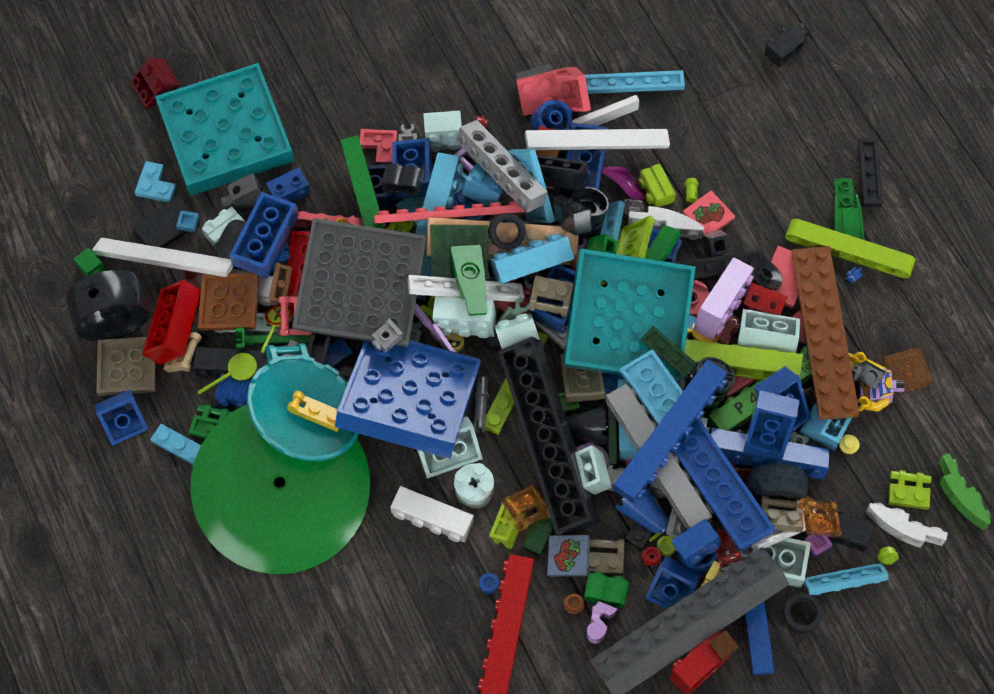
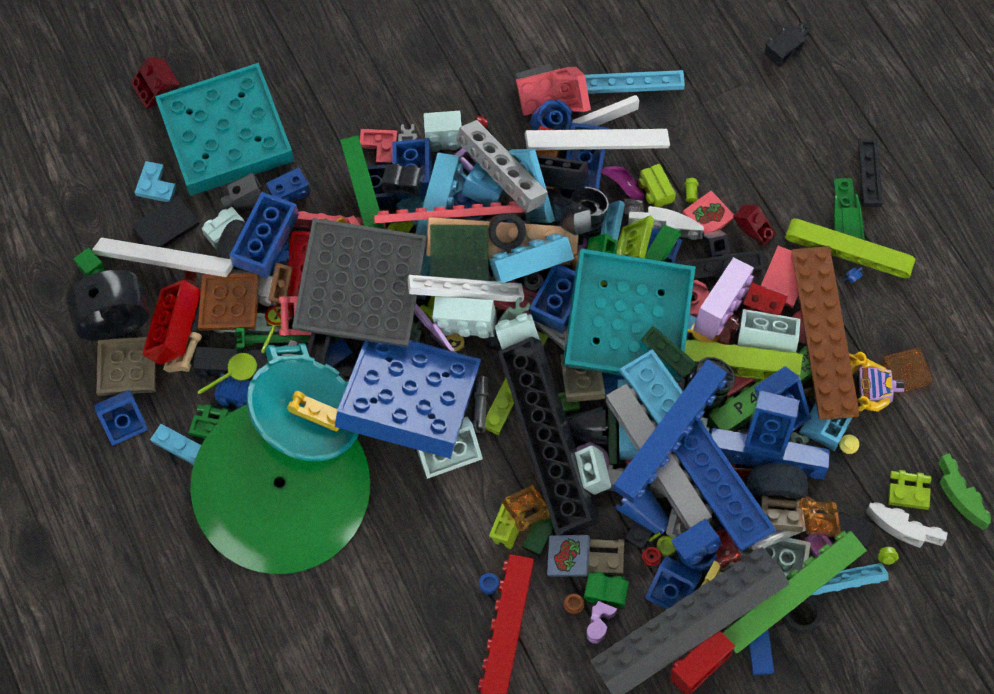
(187, 221): dark azure tile -> none
(386, 344): light grey brick -> none
(432, 514): white brick -> none
(464, 488): light aqua brick -> none
(470, 277): piece -> none
(552, 290): dark tan plate -> none
(723, 645): reddish brown tile -> none
(754, 223): none -> dark red slope
(766, 273): black dish -> none
(801, 585): none -> bright green brick
(868, 374): black bracket -> none

